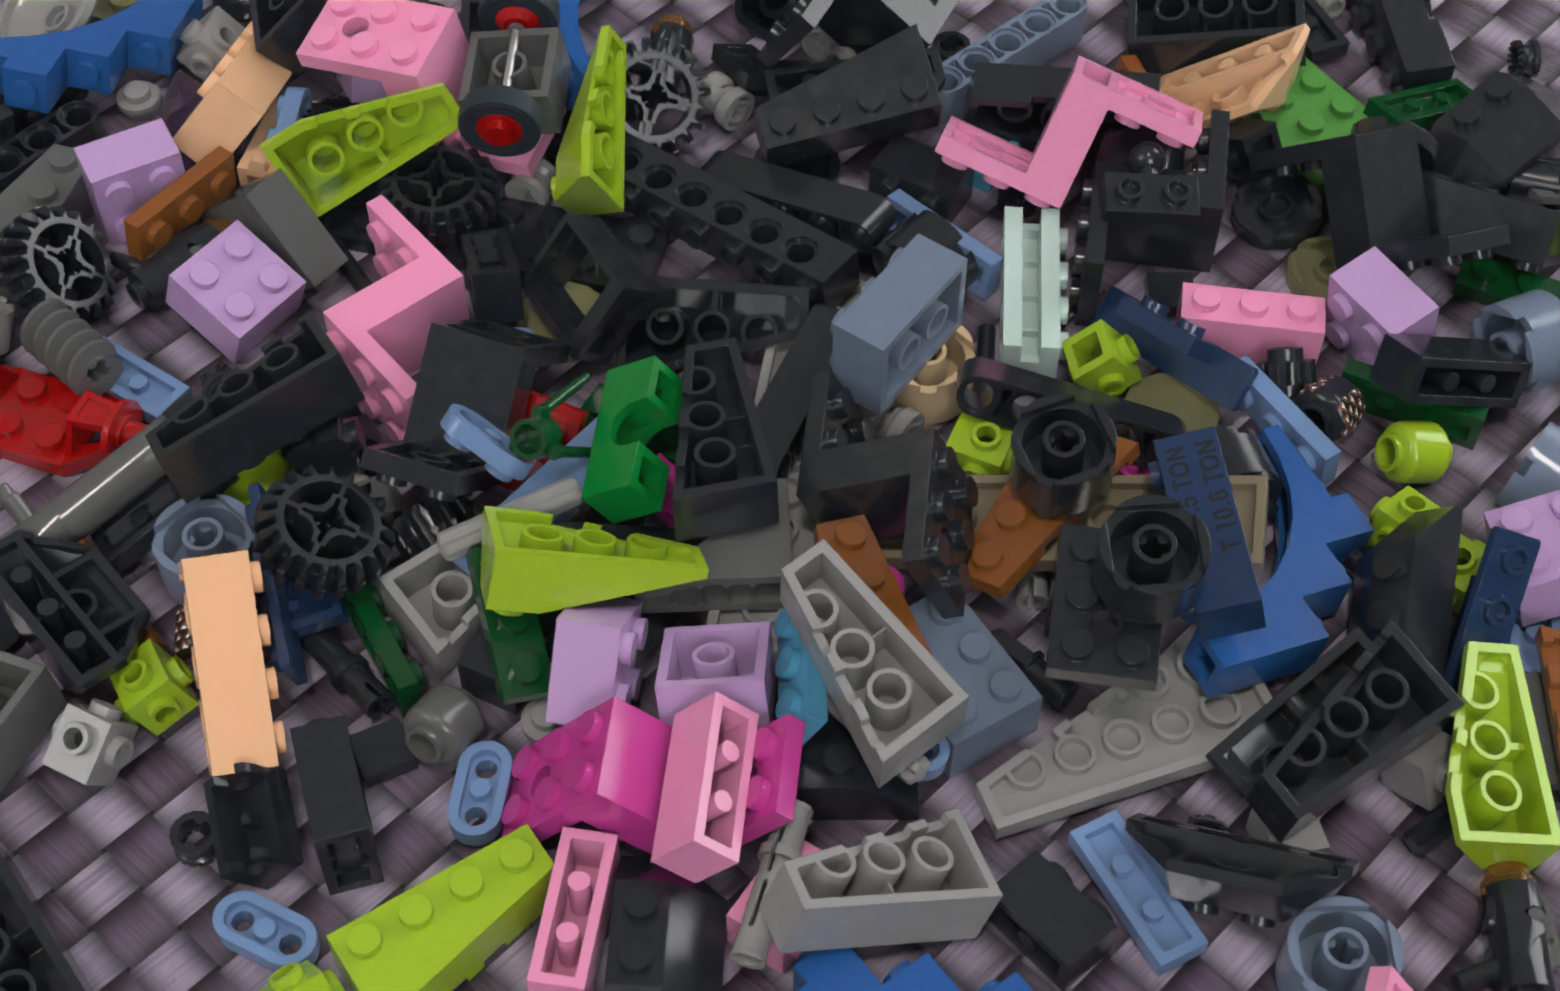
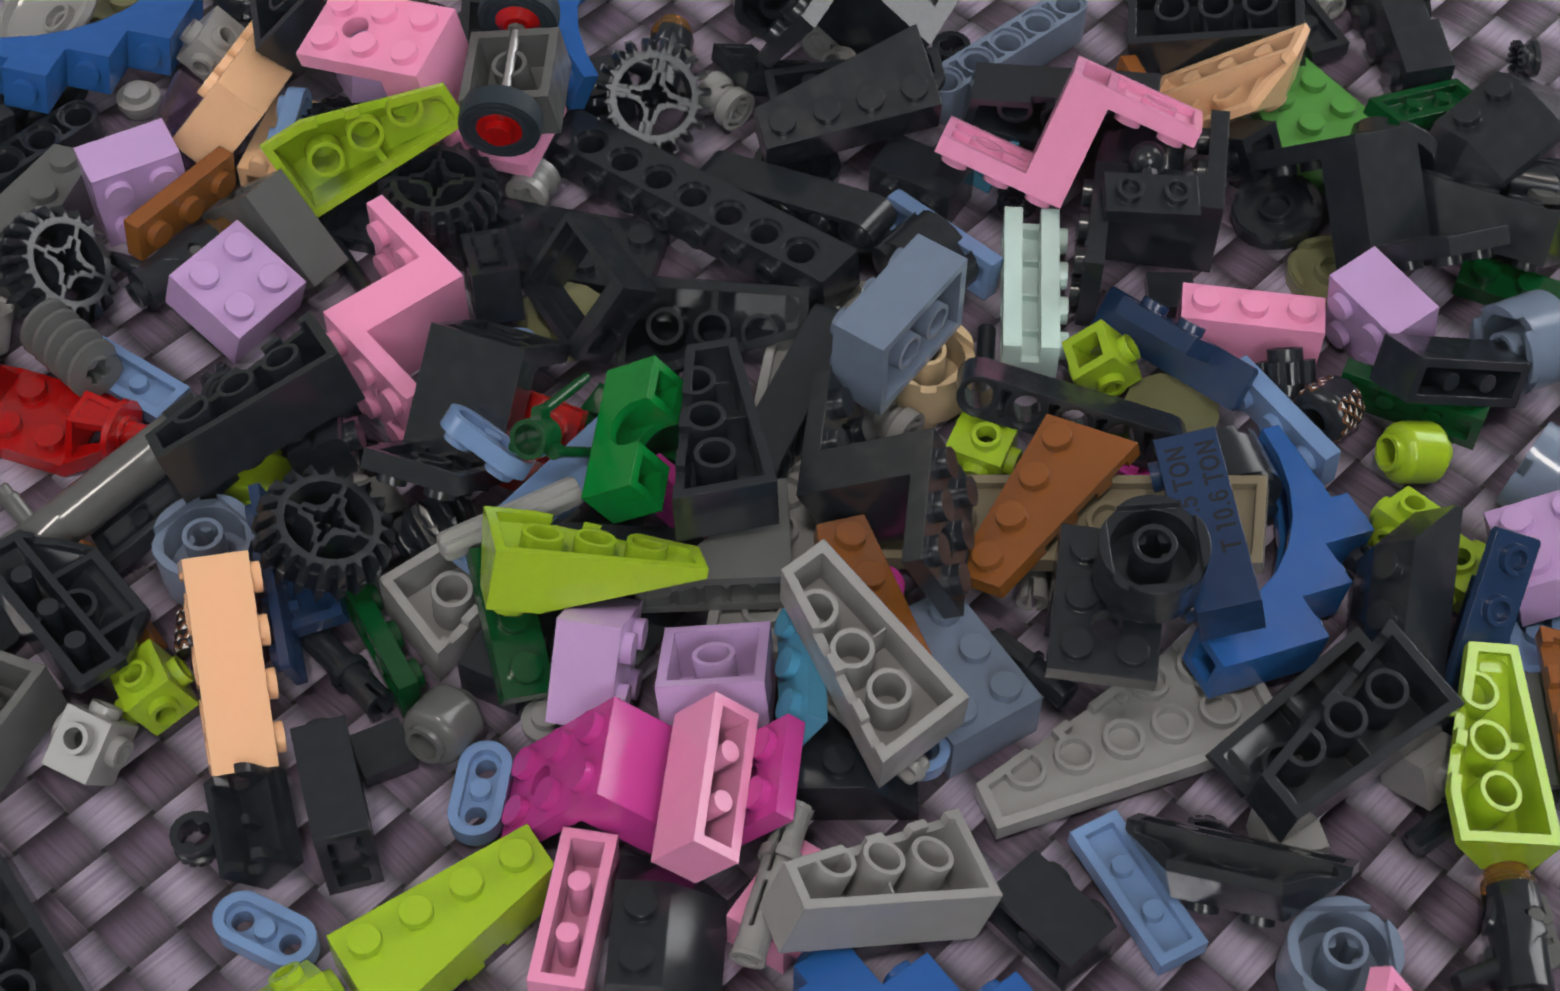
(593, 146): lime wedge -> none
(1062, 455): black brick -> none

